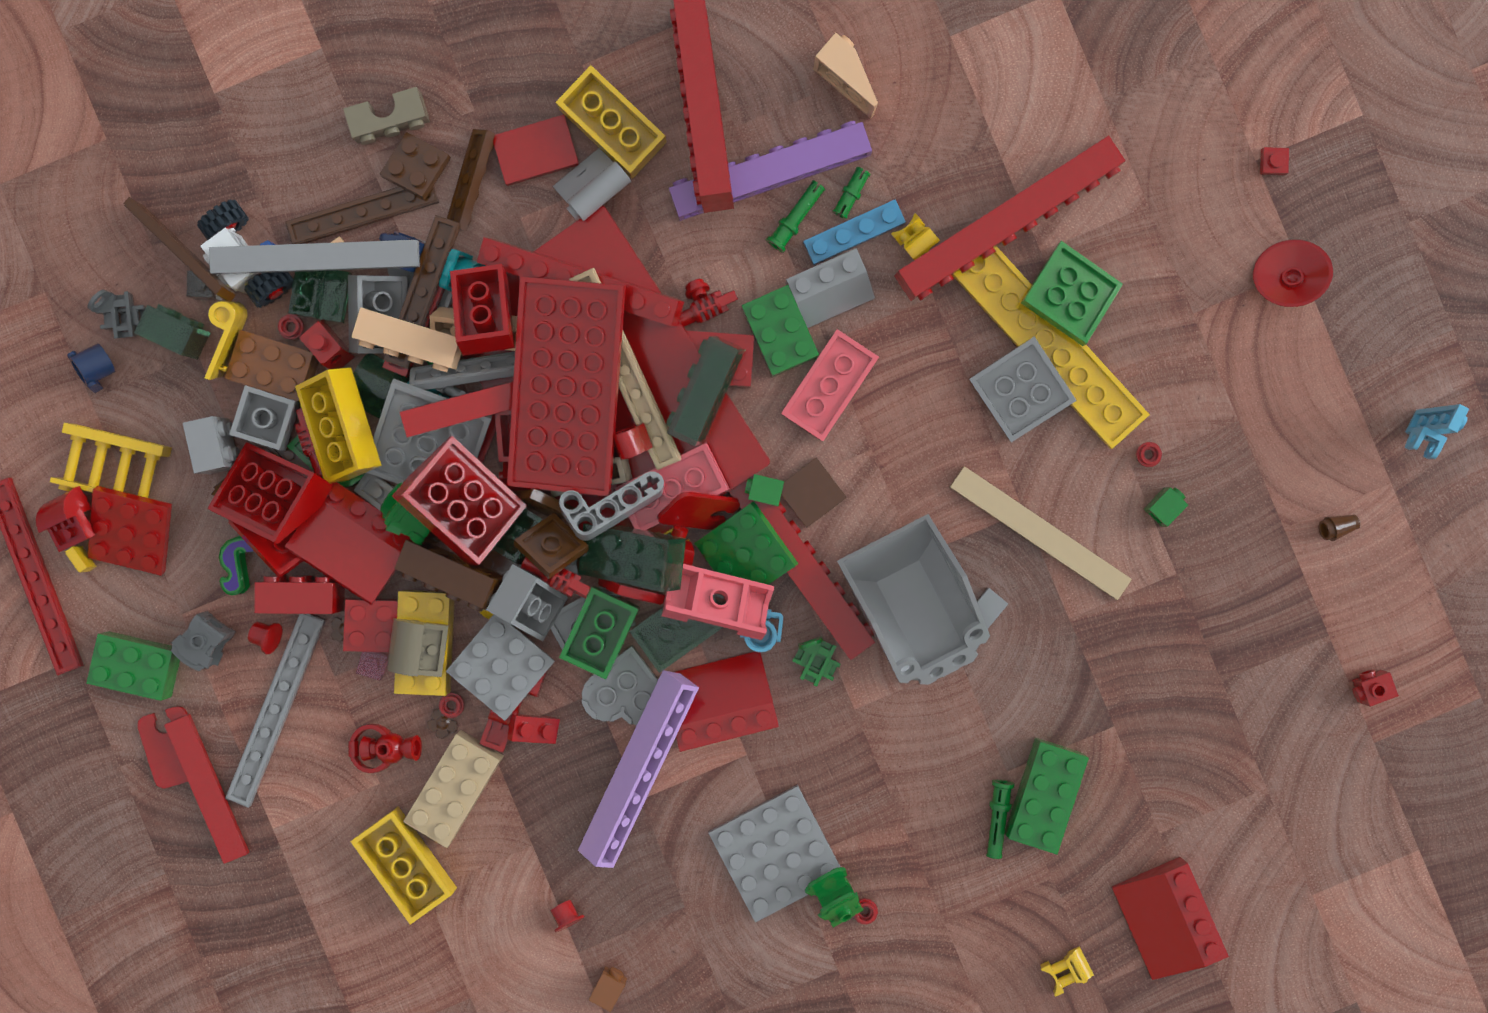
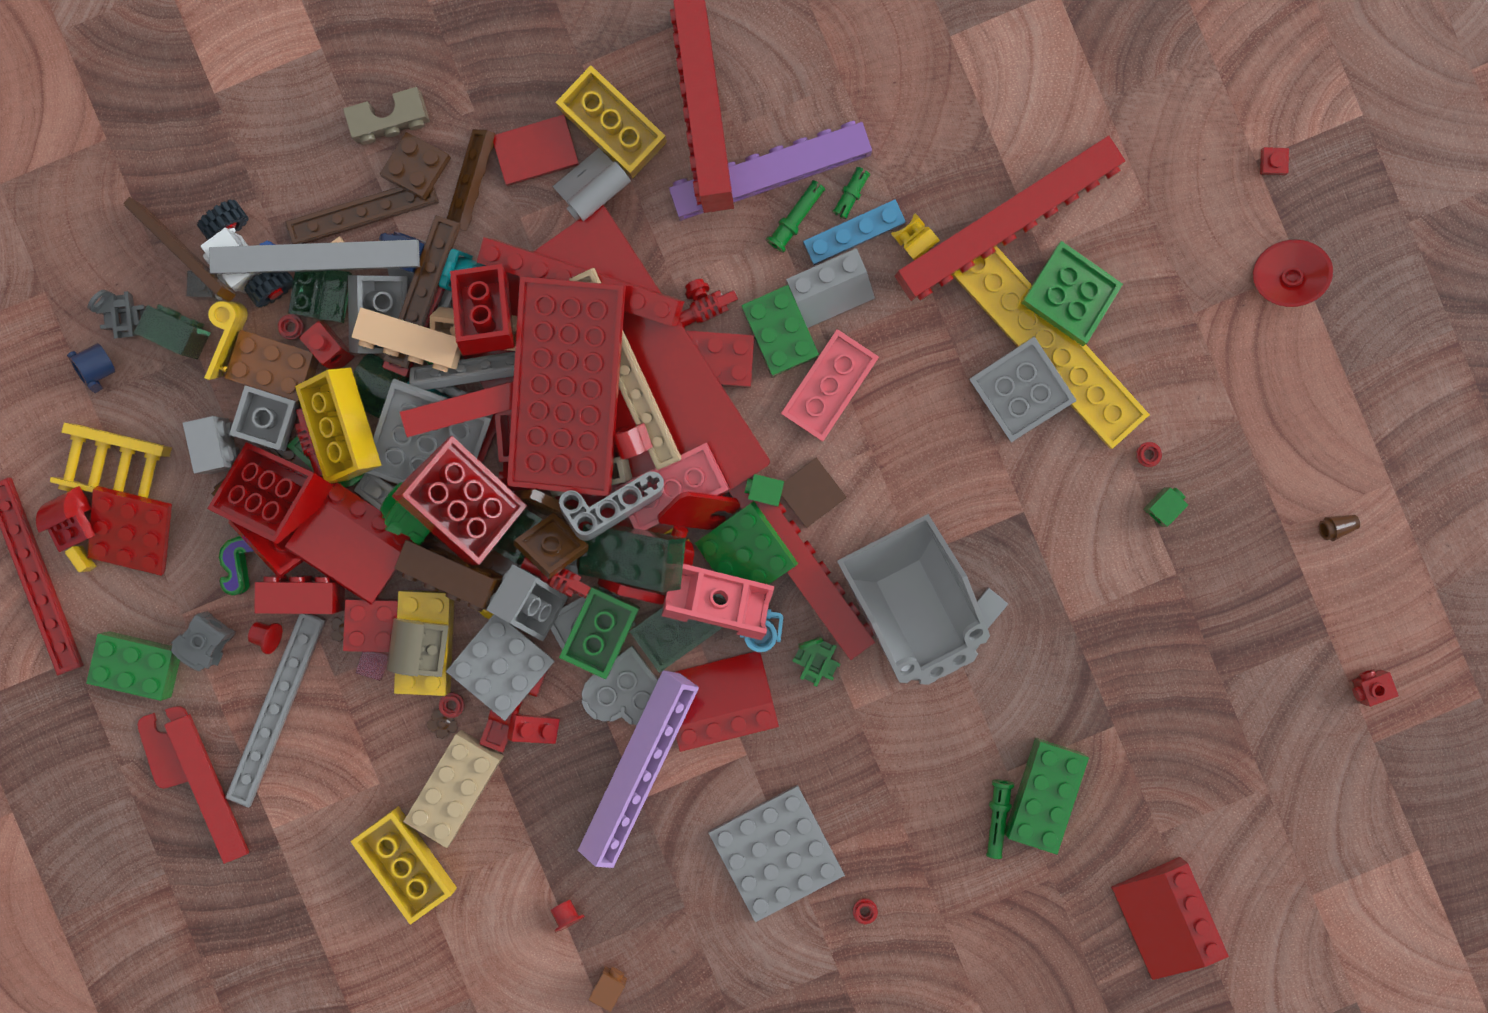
(388, 748): red piece -> none
(705, 390): clear green brick -> none
(835, 896): green piece -> none
(843, 70): light nougat slope -> none
(1040, 533): tan tile -> none
(1076, 963): yellow piece -> none
(1431, 423): medium azure plate -> none

